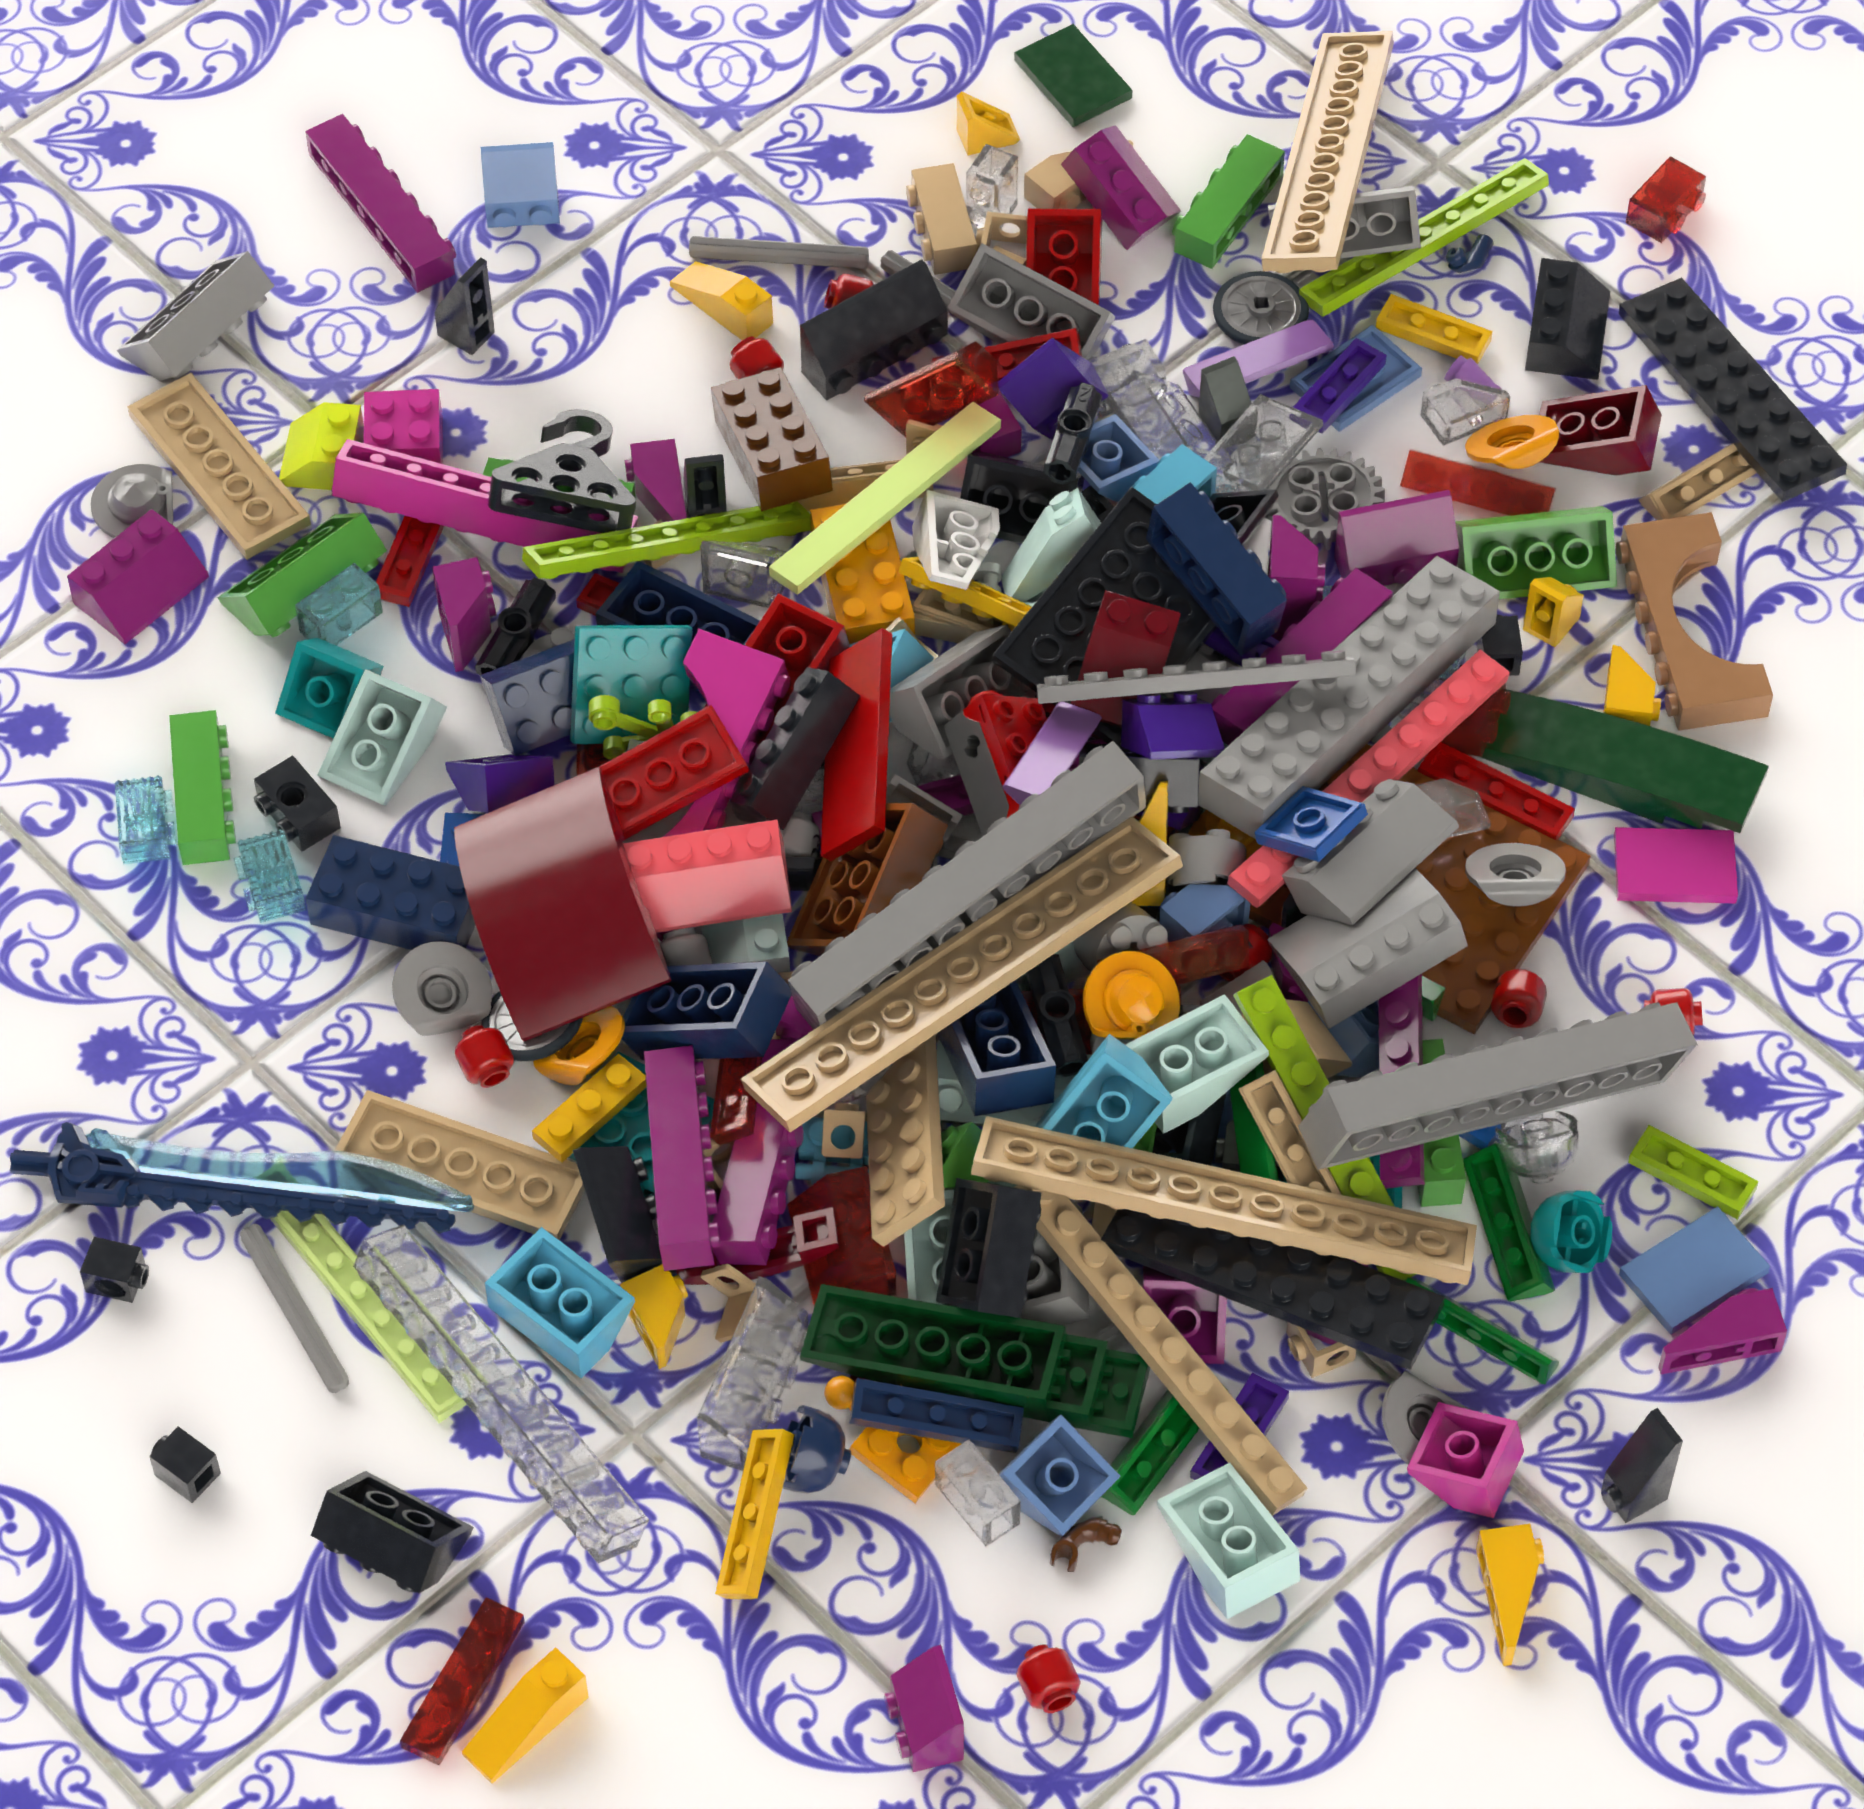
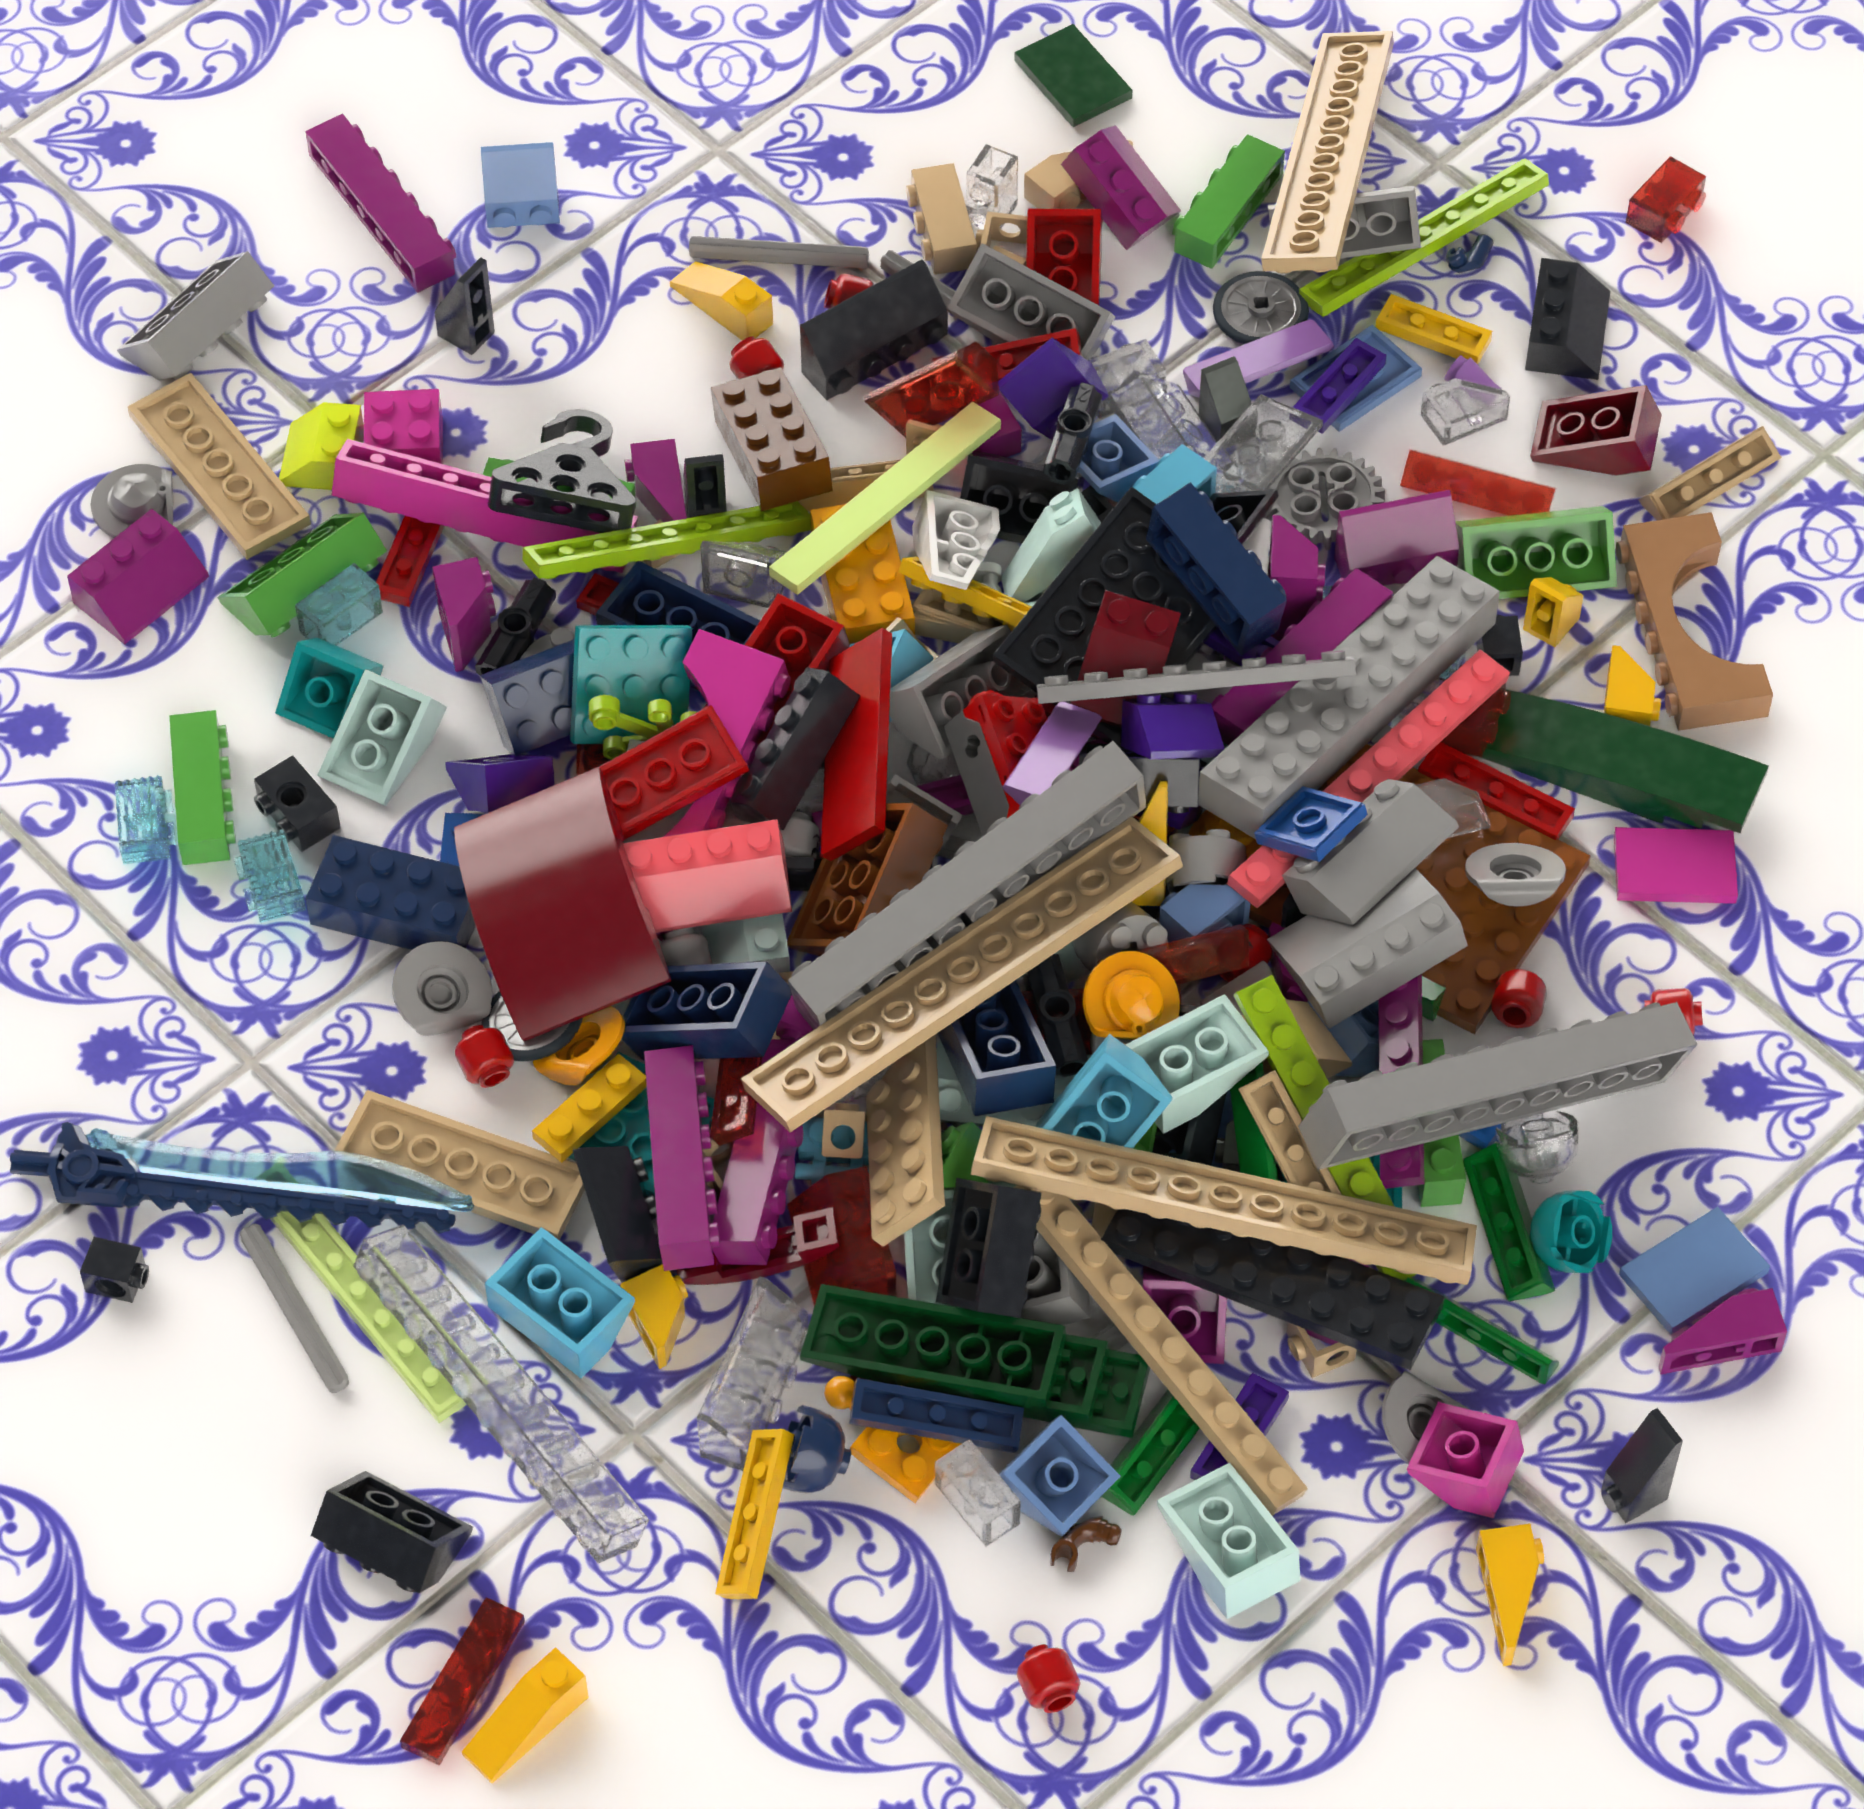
(184, 1464): black brick -> none
(737, 1295): tan bracket -> none
(926, 1712): magenta slope -> none
(983, 124): yellow slope -> none
(1514, 441): light orange hat -> none
(1693, 1172): lime plate -> none
(1732, 389): black plate -> none

